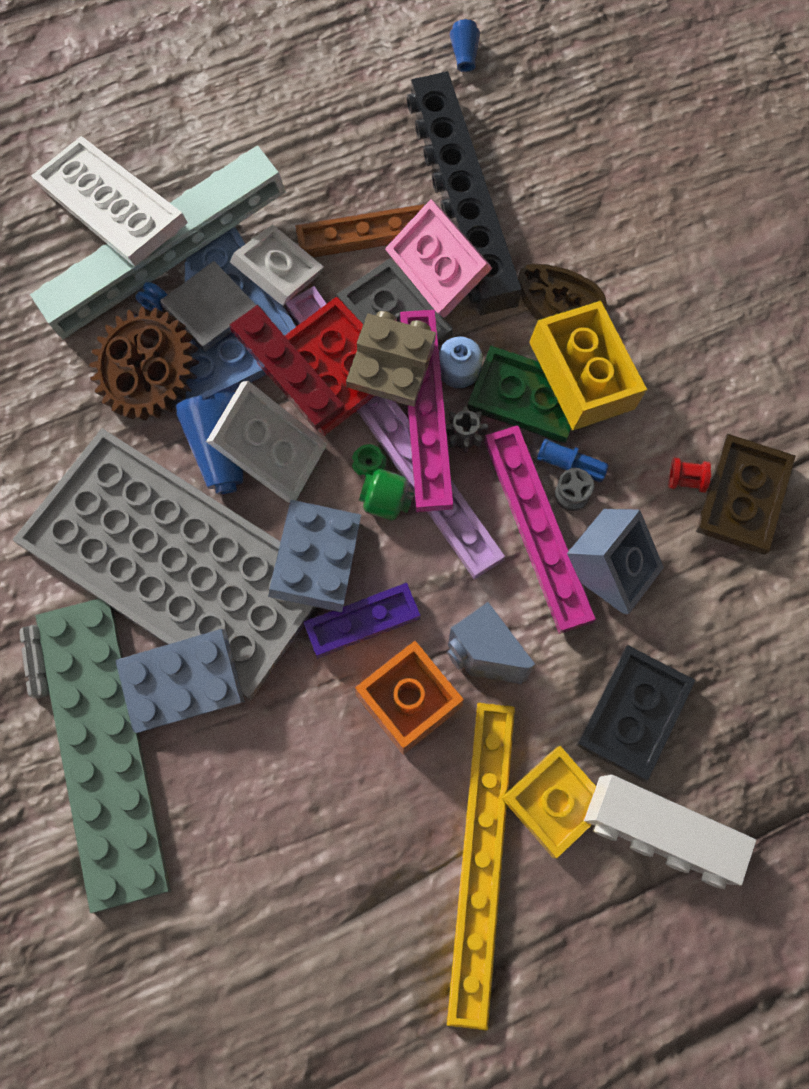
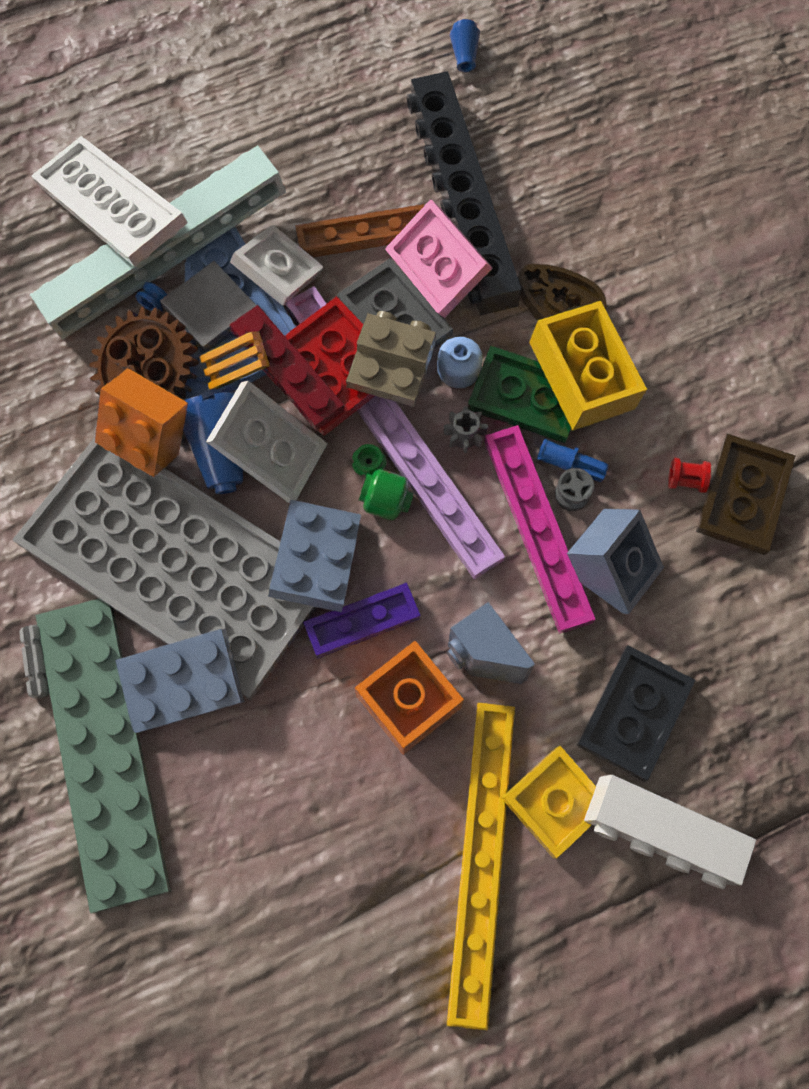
(140, 422): none -> orange brick
(213, 369): none -> light orange tile
(428, 432): dark pink plate -> none

